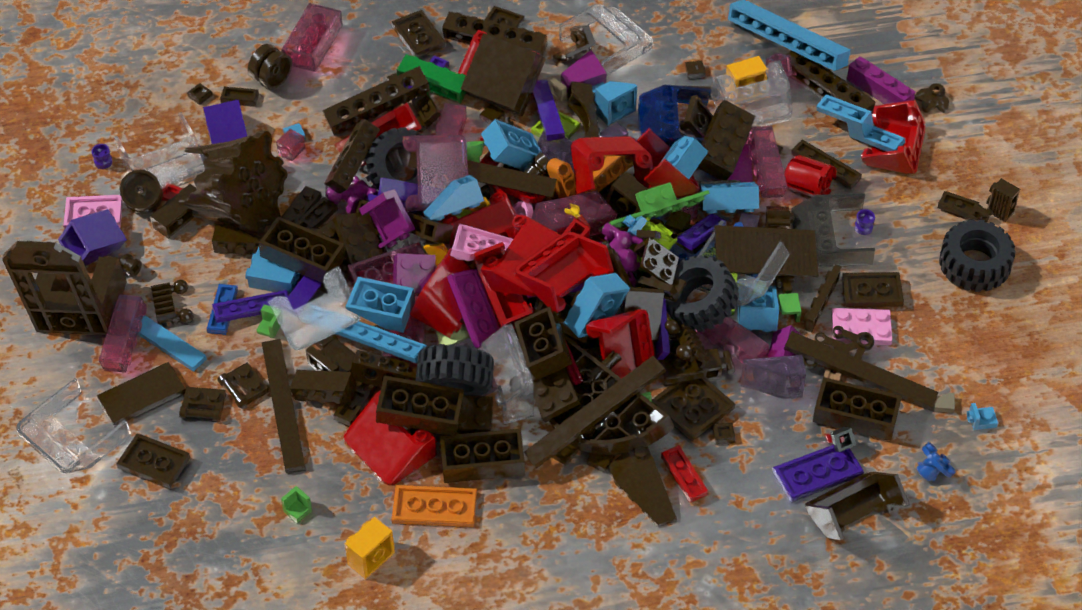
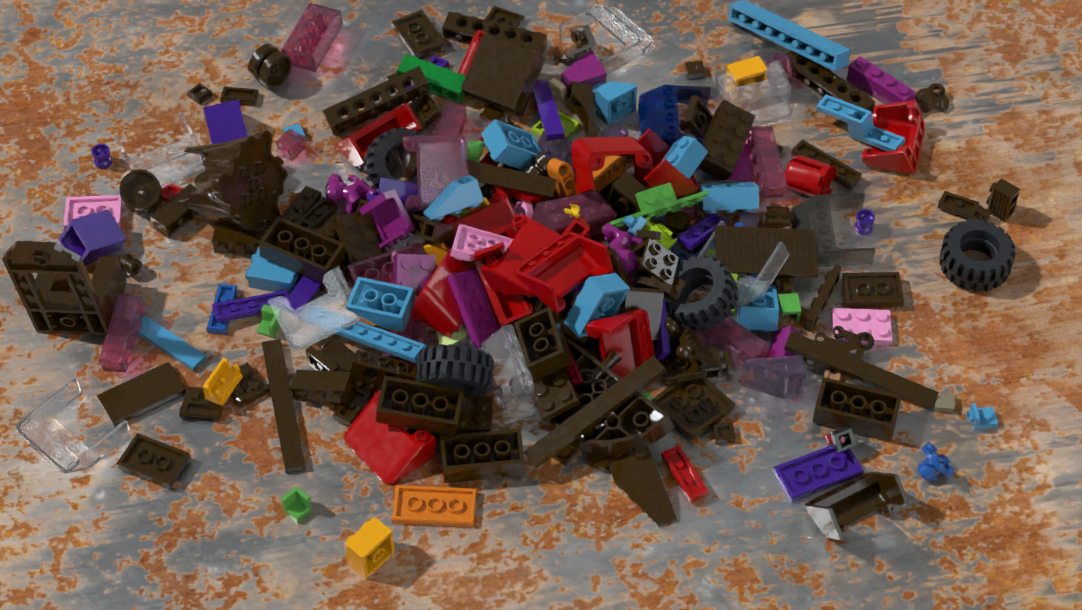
(164, 302): dark brown gear -> none
(222, 382): none -> light orange hinge
(351, 156): dark brown brick -> none

